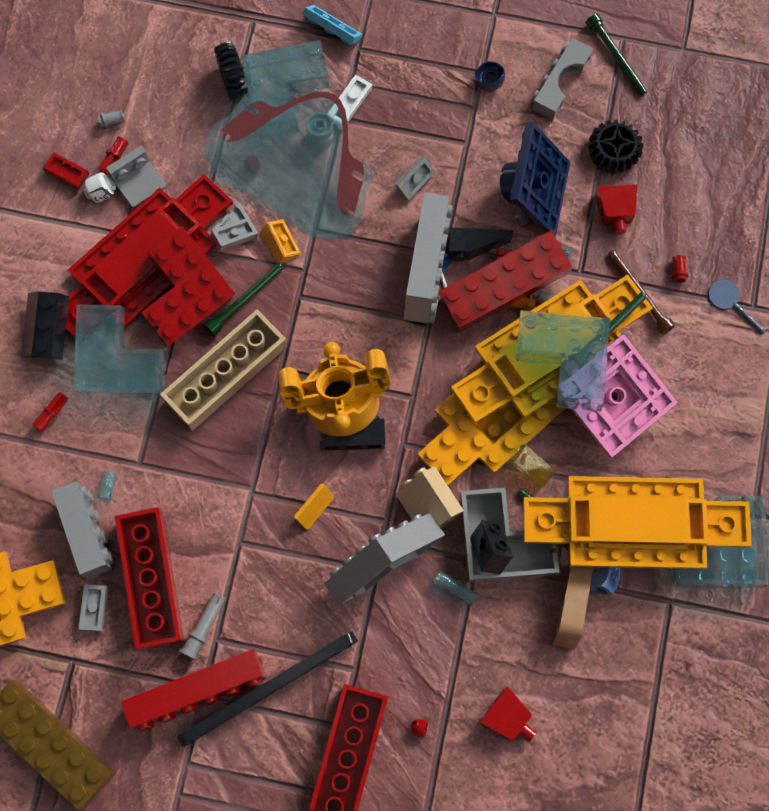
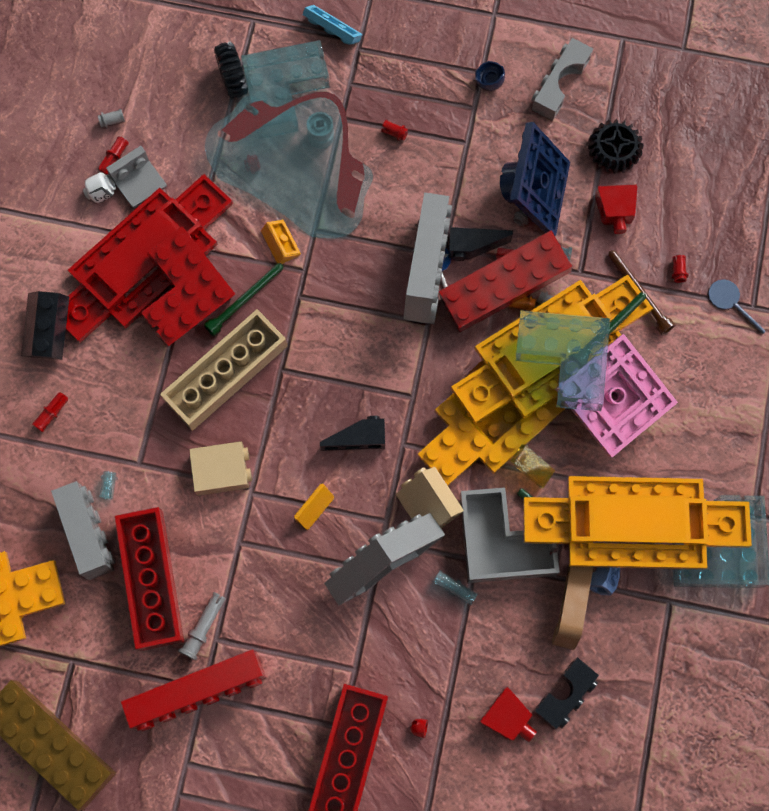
(65, 171): red plate -> none
(93, 608): light grey plate -> none
(103, 362): clear light blue piece -> none
(220, 468): none -> tan brick
(234, 229): light grey wing -> none
(267, 689): black beam -> none
(340, 414): light orange piece -> none
(354, 95): white plate -> none
(395, 130): none -> red pin
(414, 178): light grey plate -> none
(491, 547): black brick -> none
(580, 680): none -> black arch
(595, 23): dark green piece -> none

